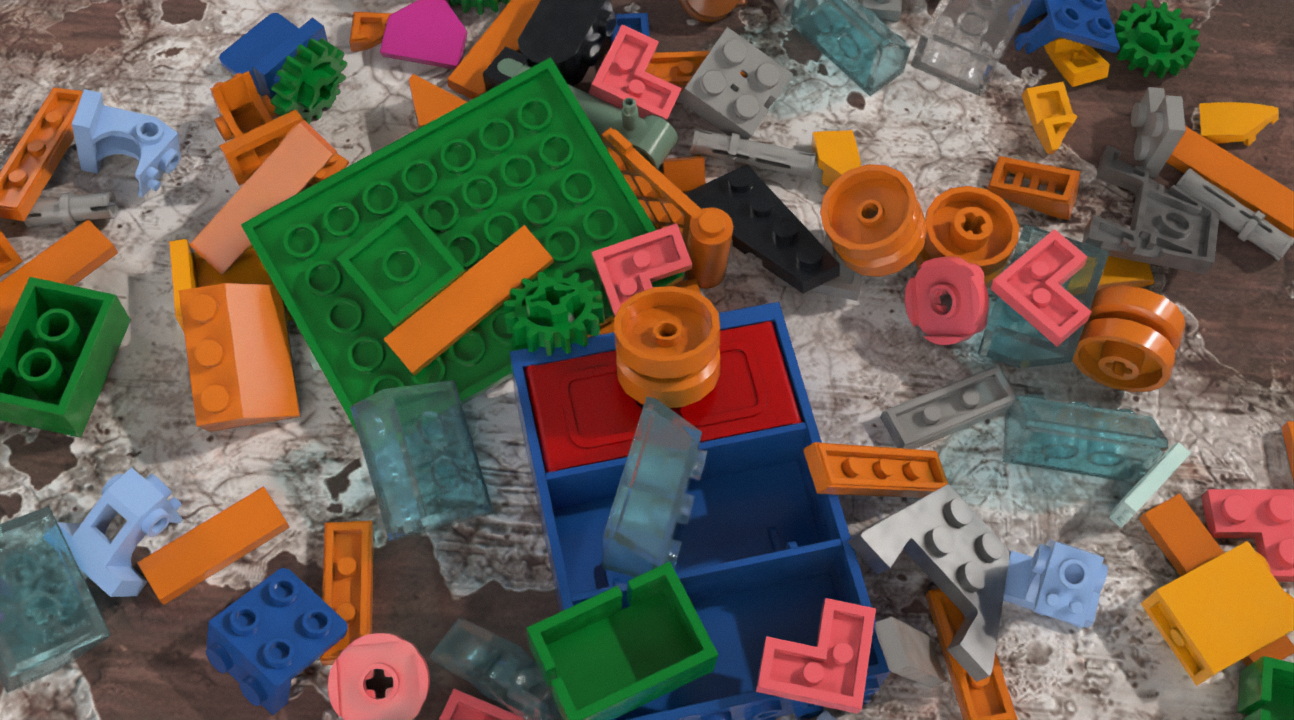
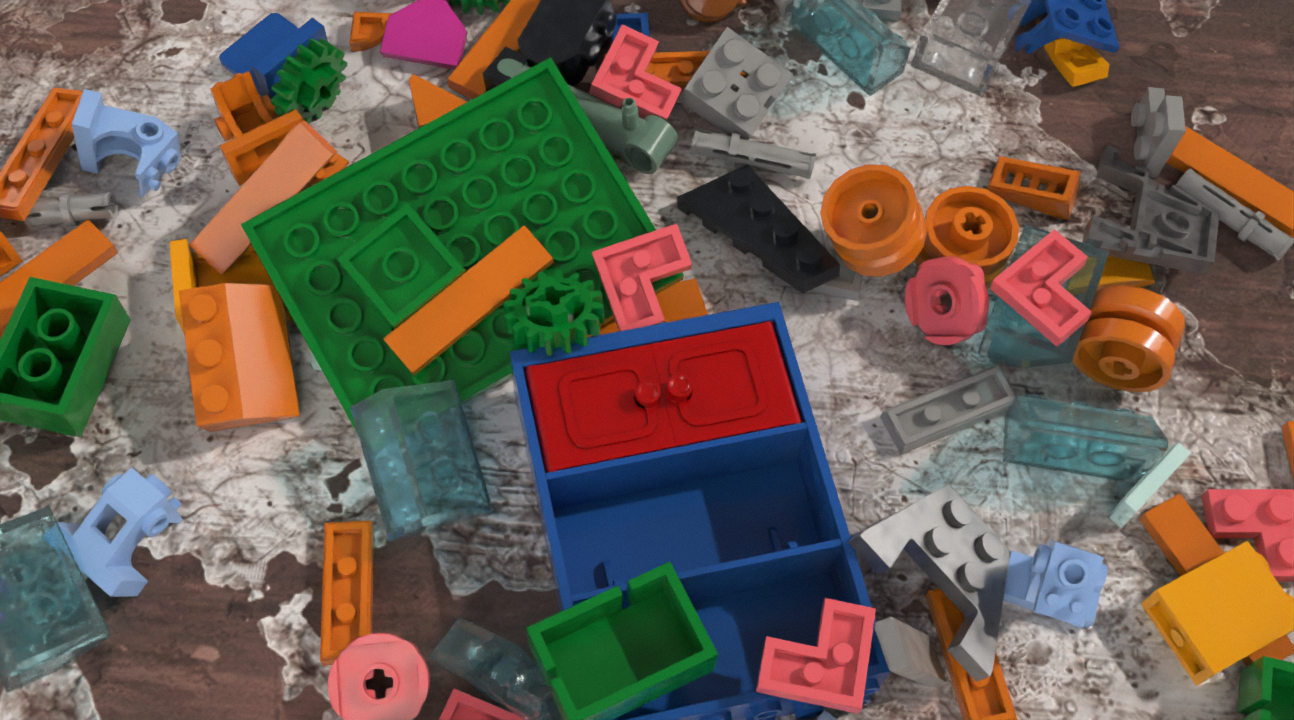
(213, 545): orange tile -> none
(272, 637): blue bracket -> none
(653, 492): clear light blue slope -> none
(667, 346): orange wheel -> none
(685, 171): orange slope -> none
(704, 231): orange piece -> none
(835, 153): light orange slope -> none
(874, 470): orange tile -> none
(1049, 113): light orange slope -> none
(1155, 39): green gear -> none
(1235, 121): light orange slope -> none

